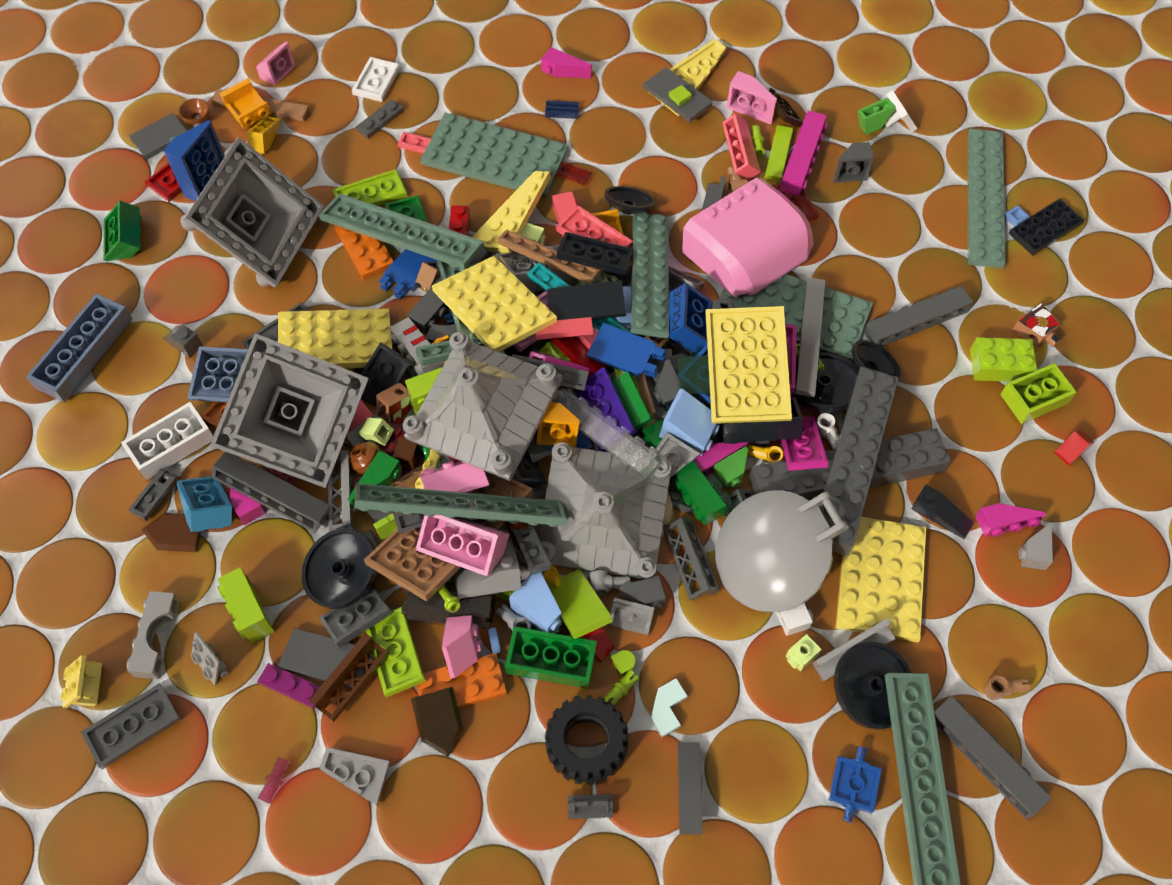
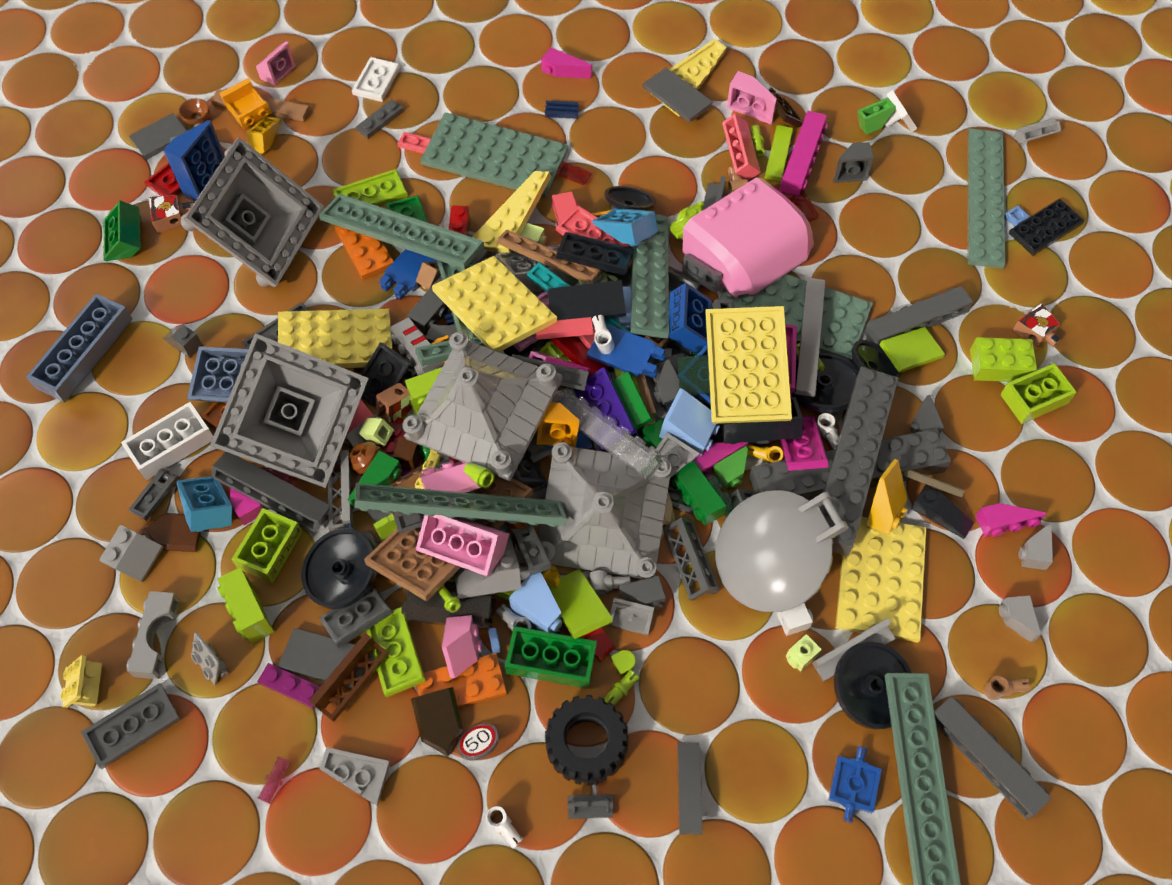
(131, 553): none -> light grey slope
(167, 212): none -> torso
(267, 545): none -> lime brick
(478, 741): none -> piece
(480, 475): none -> lime cone
(505, 827): none -> white pin
(602, 334): none -> white pin
(628, 225): none -> dark azure slope
(662, 715): light aqua tile -> none
(680, 95): lime tile -> none
(683, 217): none -> lime hair
(702, 273): none -> dark grey plate
(889, 501): none -> yellow slope
(912, 349): none -> lime tile
(926, 417): none -> dark grey slope
(933, 482): none -> dark tan tile
(1020, 616): none -> light grey slope
(1037, 130): none -> light grey piece
(1074, 447): slope -> none

